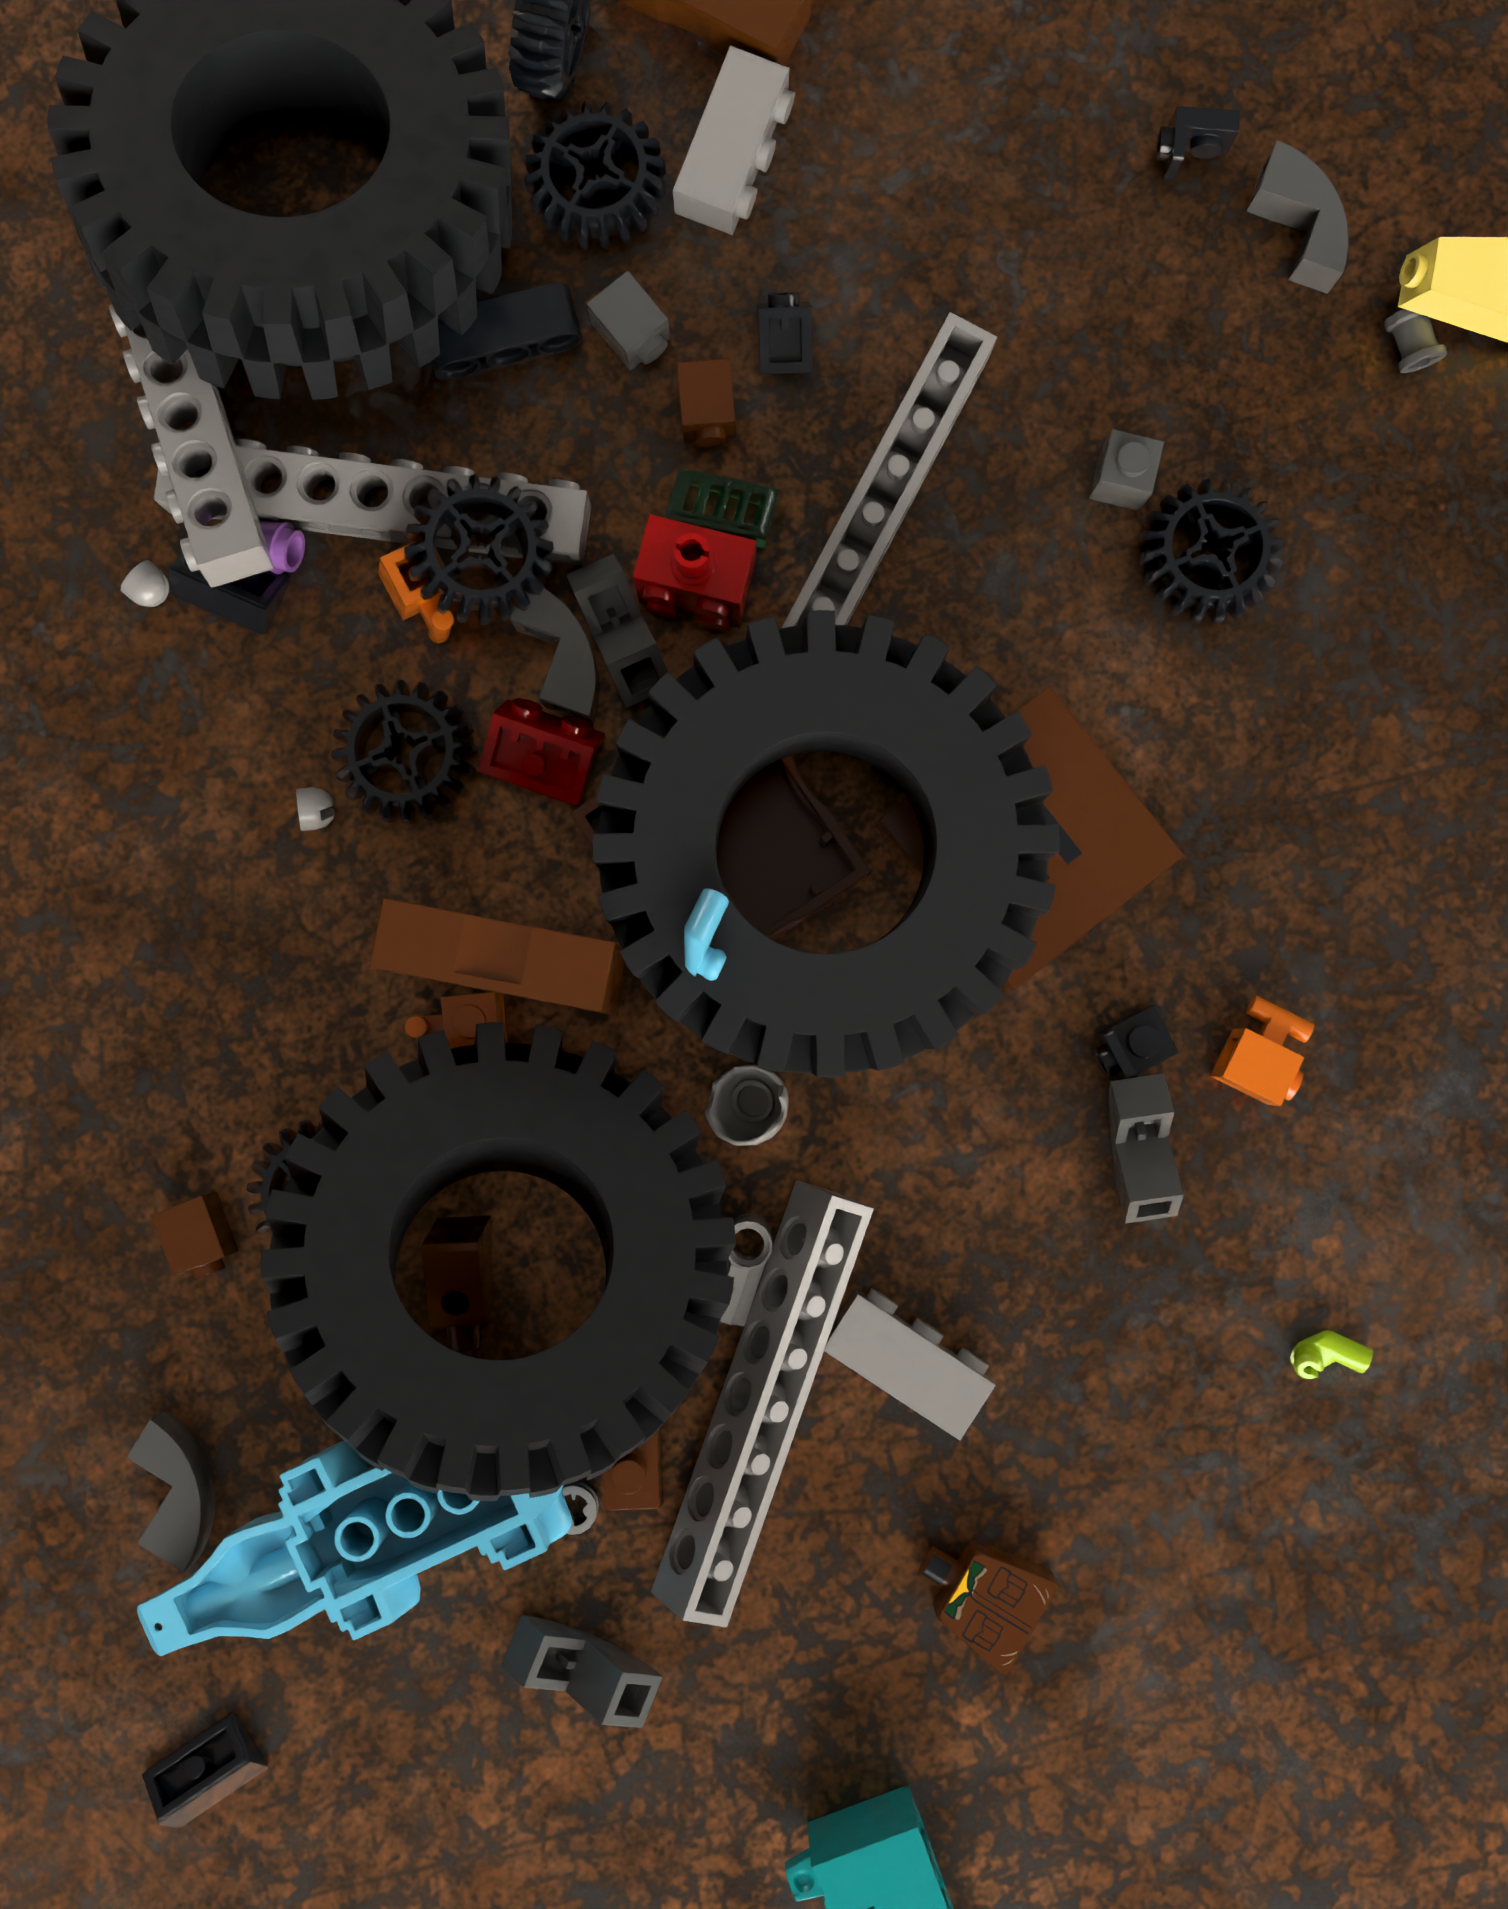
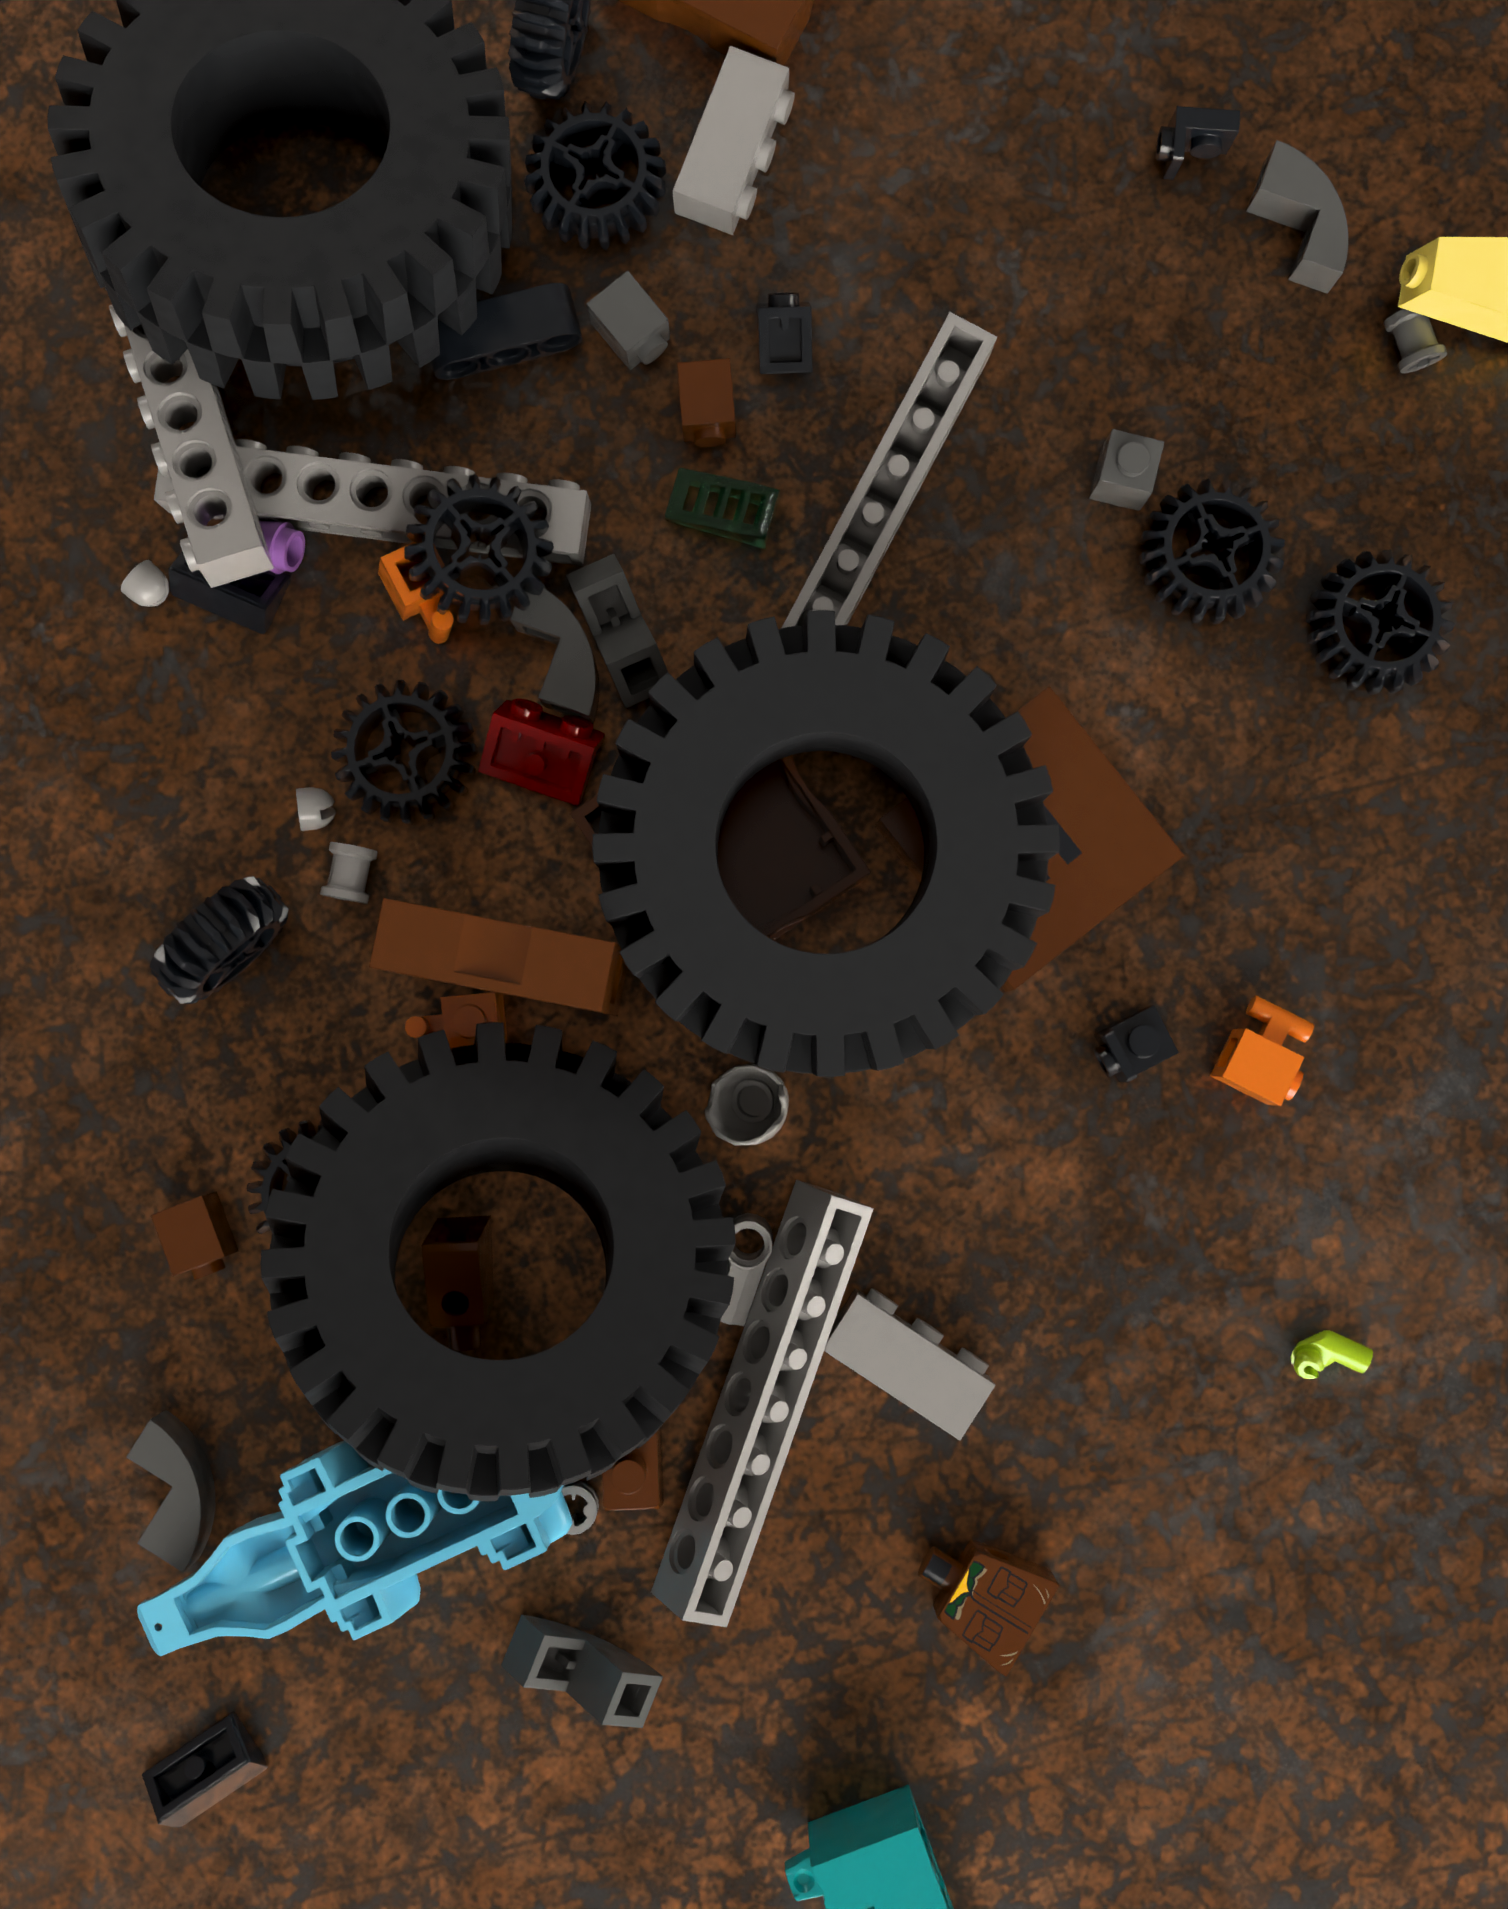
(219, 940): none -> black gear
(348, 872): none -> light grey bush
(694, 572): red brick -> none
(699, 932): medium azure arm -> none
(1142, 1150): dark grey brick -> none
(1419, 633): none -> black gear

